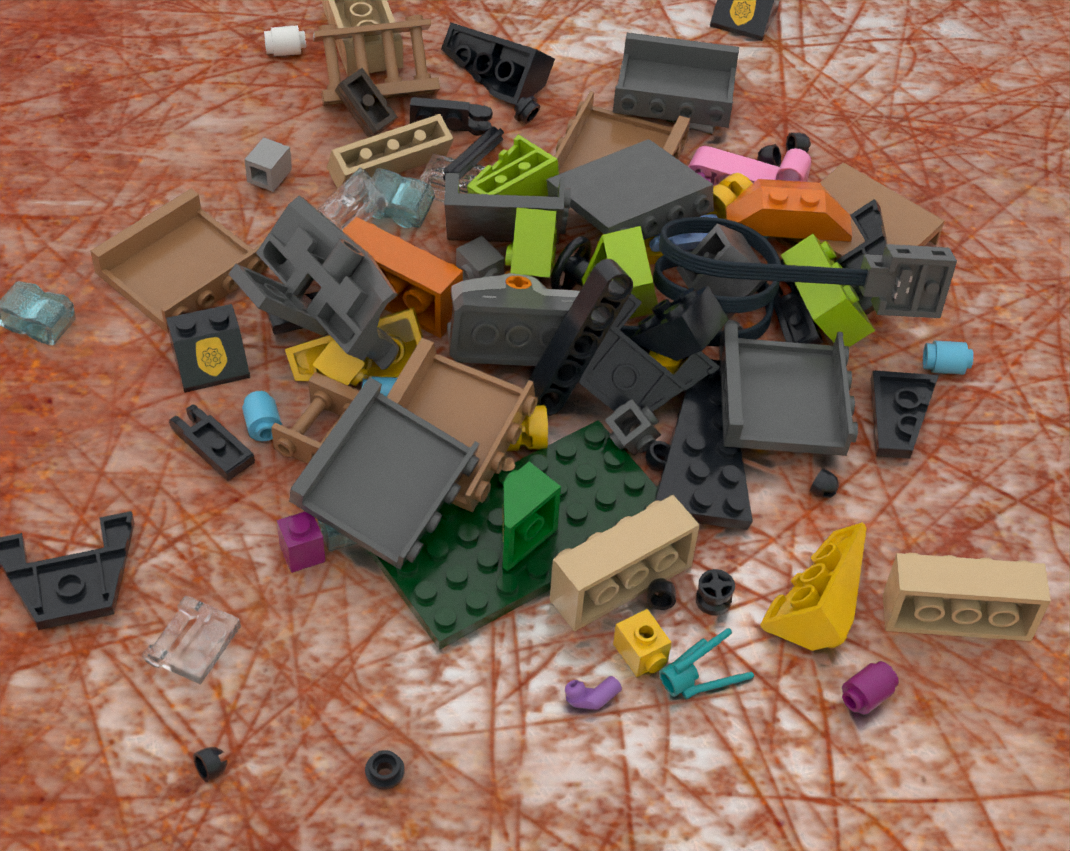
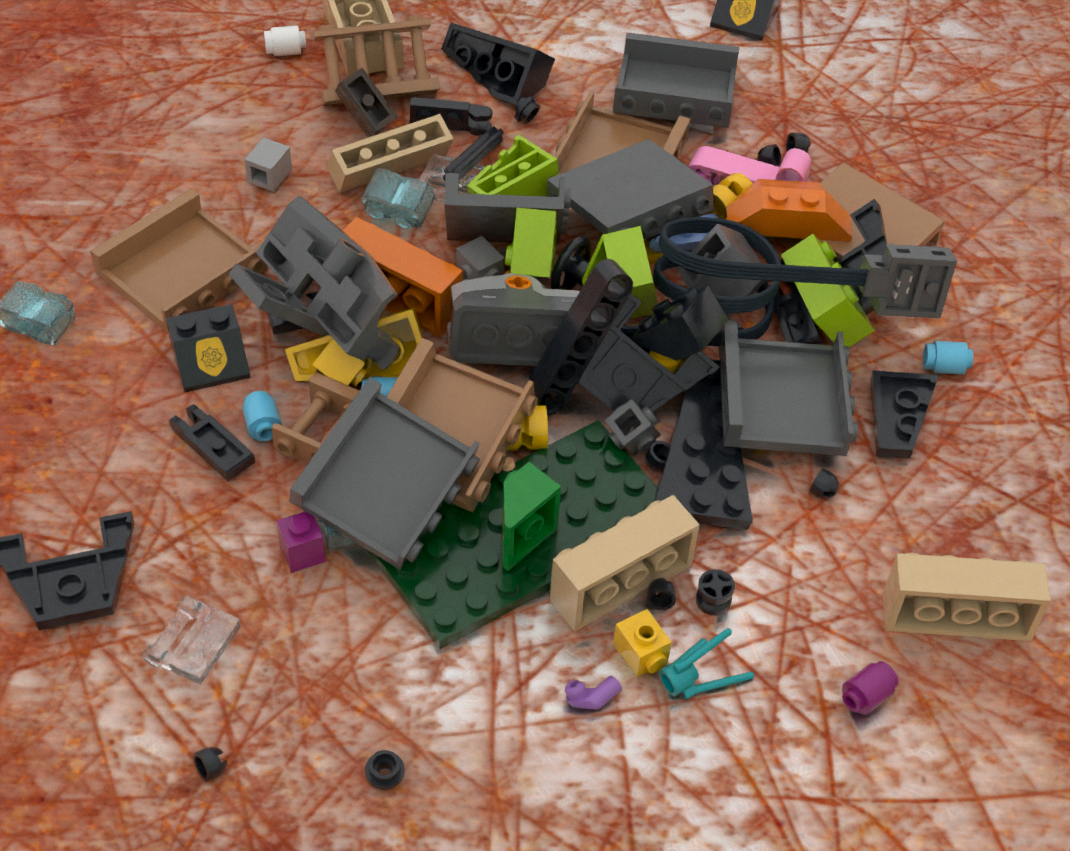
(353, 199): clear plate -> none
(824, 596): yellow wedge -> none

